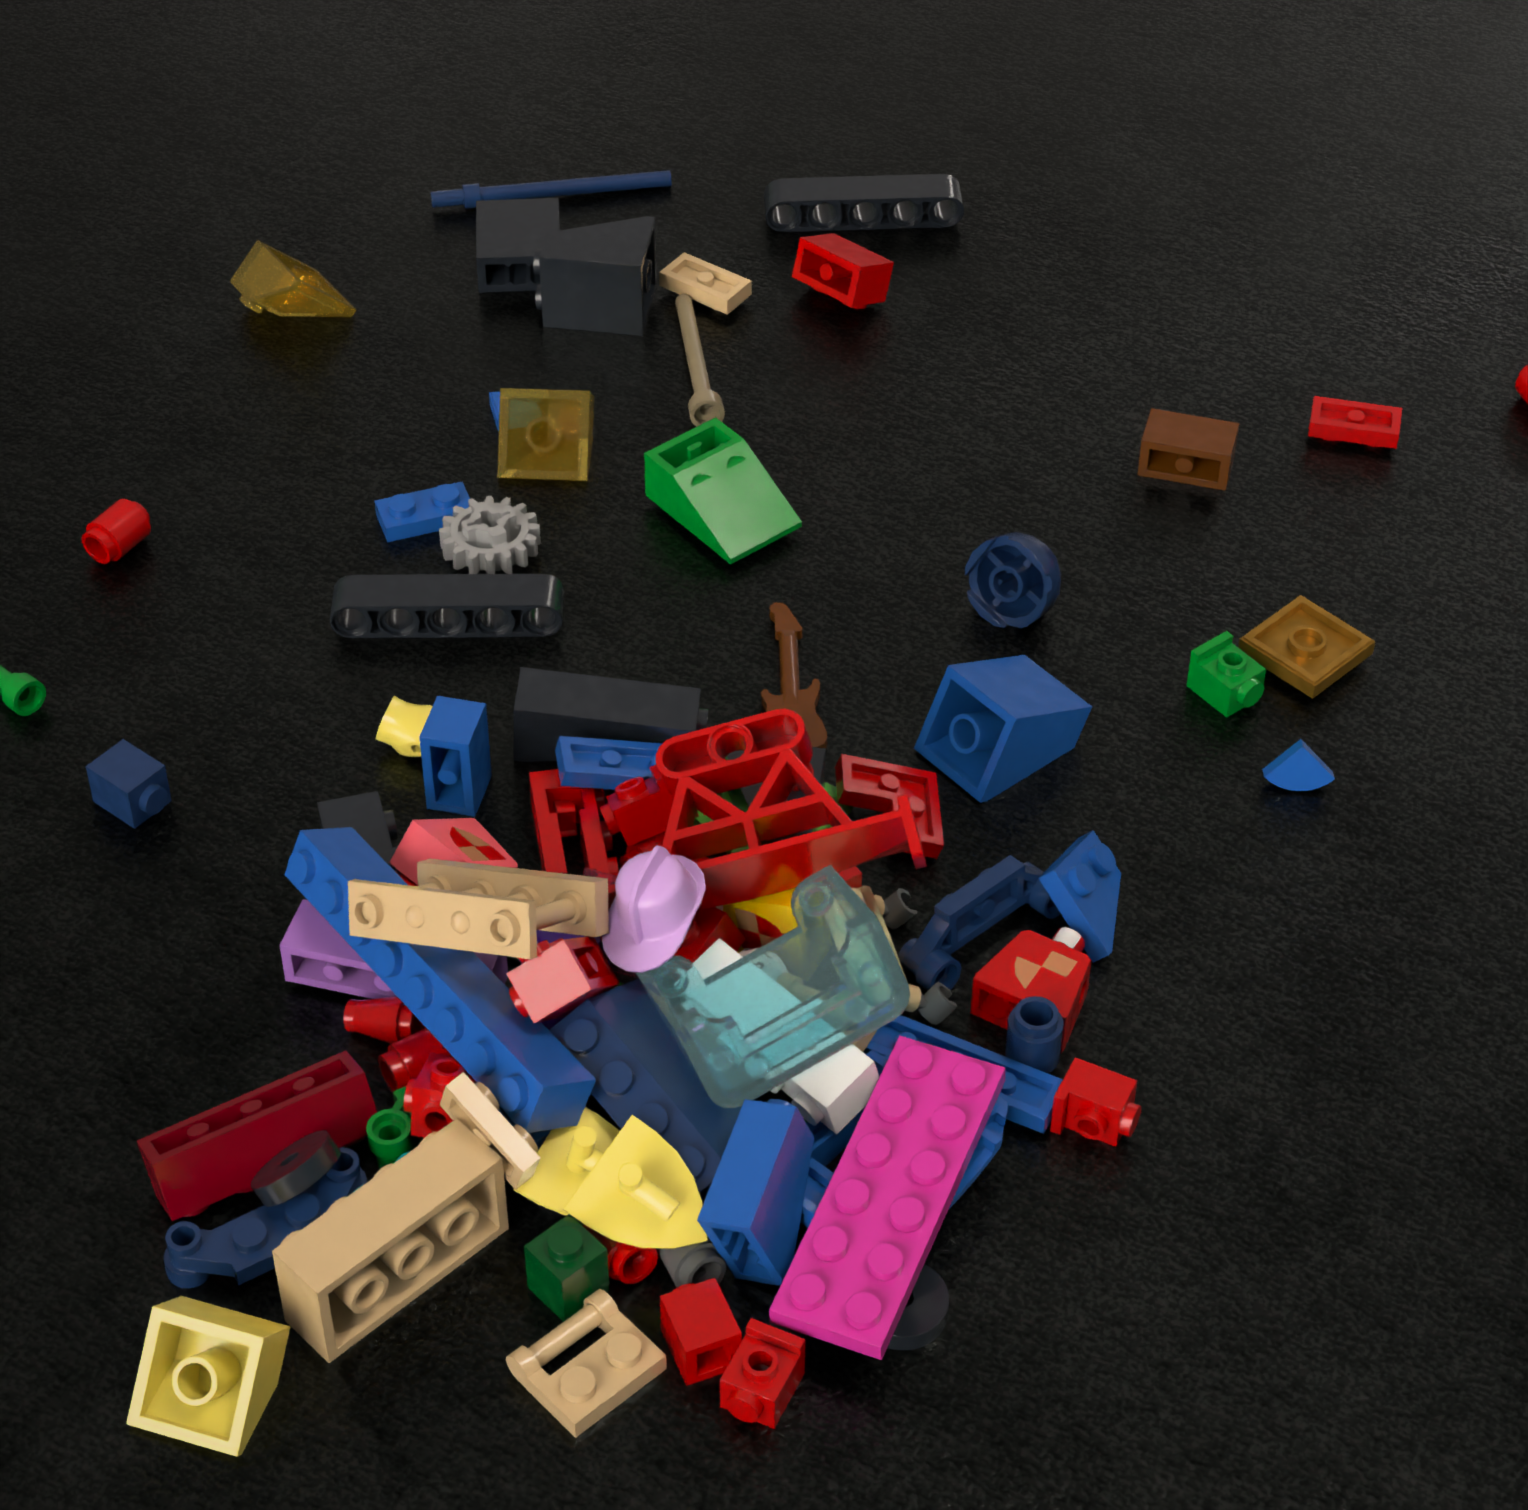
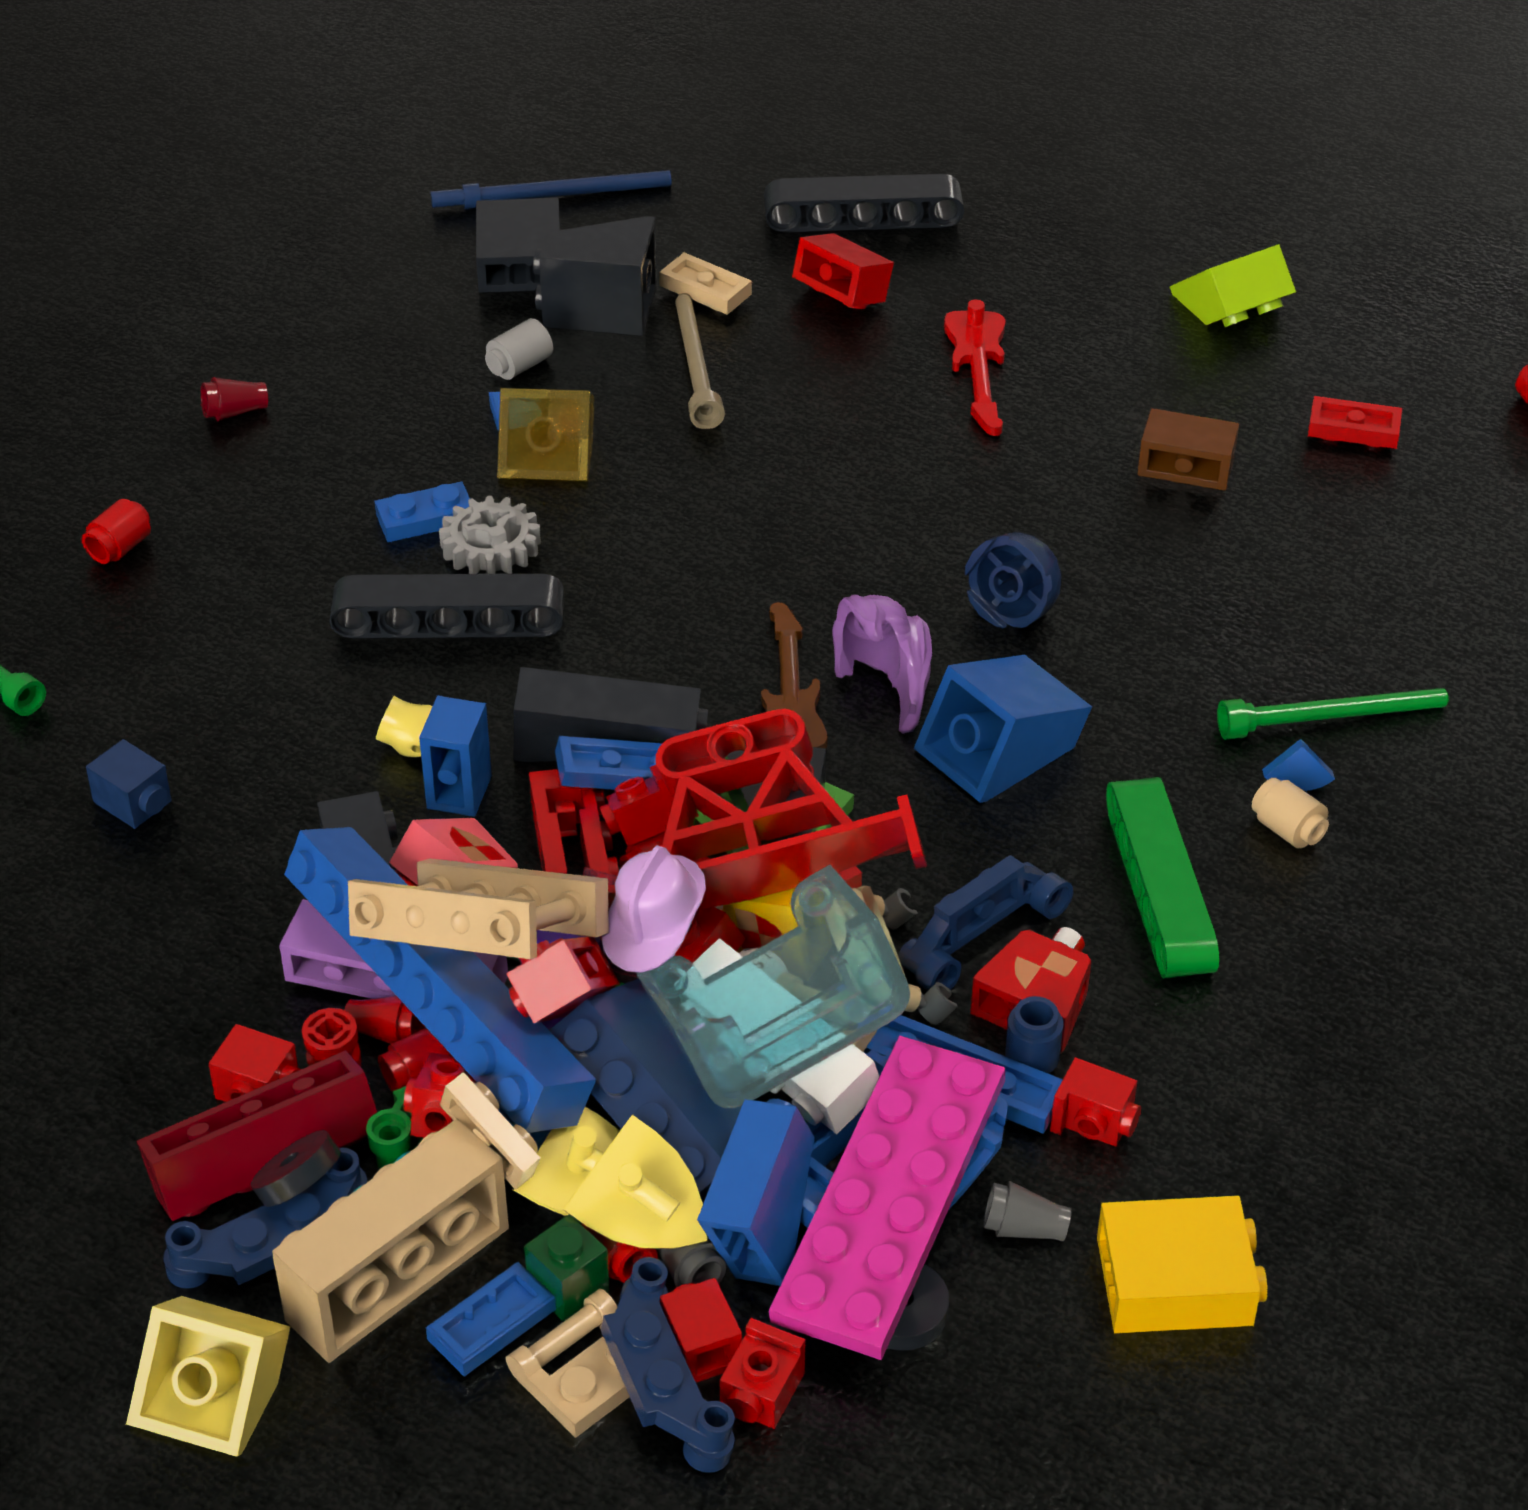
(230, 397): none -> dark red cone
(249, 1062): none -> red brick
(286, 286): clear yellow slope -> none
(330, 1033): none -> red wheel
(490, 1318): none -> blue plate
(518, 349): none -> light grey brick
(659, 1374): none -> dark blue plate
(718, 491): slope -> none
(878, 784): red plate -> none
(885, 638): none -> medium lavender hair
(976, 339): none -> red piece
(1024, 1214): none -> dark grey cone
(1086, 892): blue wing -> none
(1162, 878): none -> green beam
(1180, 1264): none -> yellow brick
(1225, 675): green brick -> none
(1236, 287): none -> lime slope
(1238, 718): none -> green piece
(1290, 812): none -> tan brick
(1306, 646): pearl gold plate -> none

